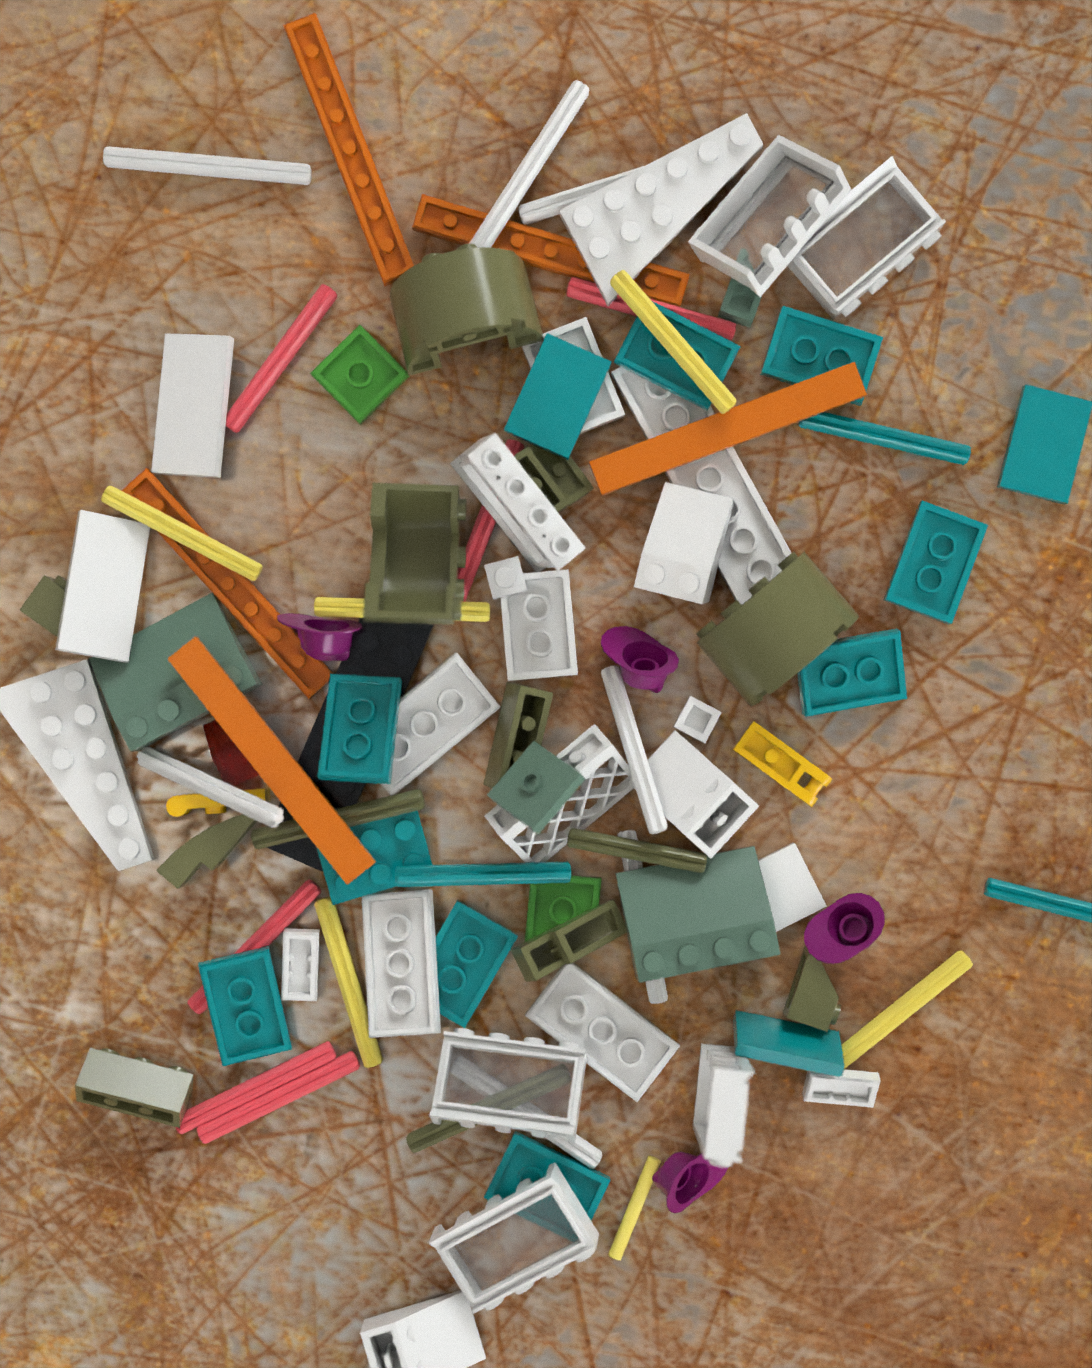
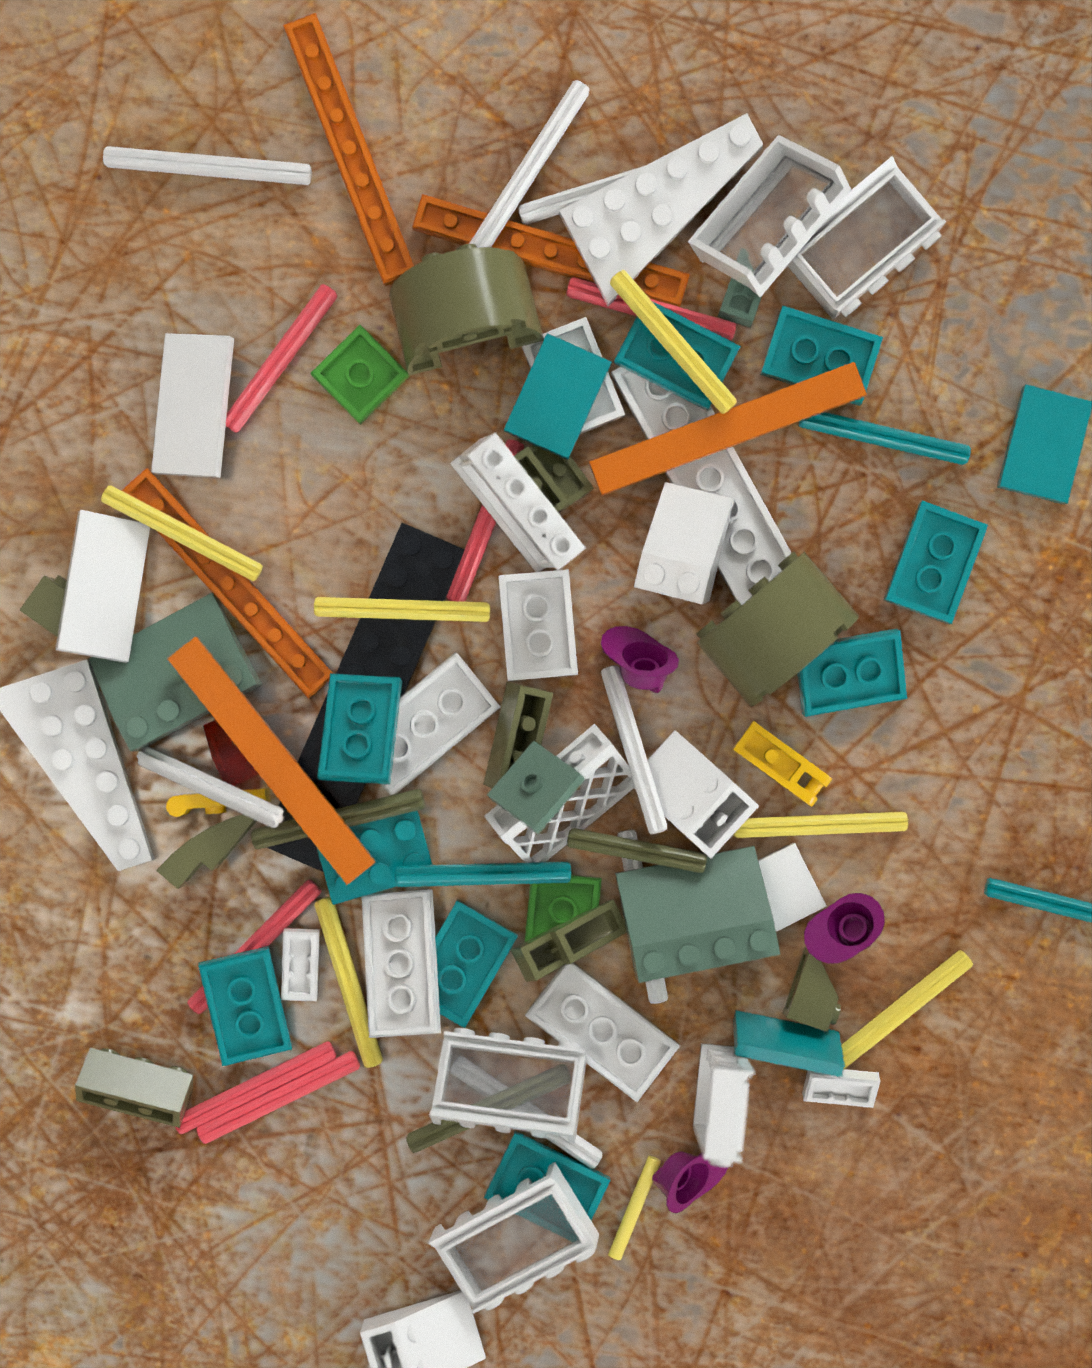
(322, 637): magenta piece -> none
(415, 554): olive cylinder -> none
(505, 578): white plate -> none
(697, 719): white plate -> none
(823, 824): none -> light yellow axle

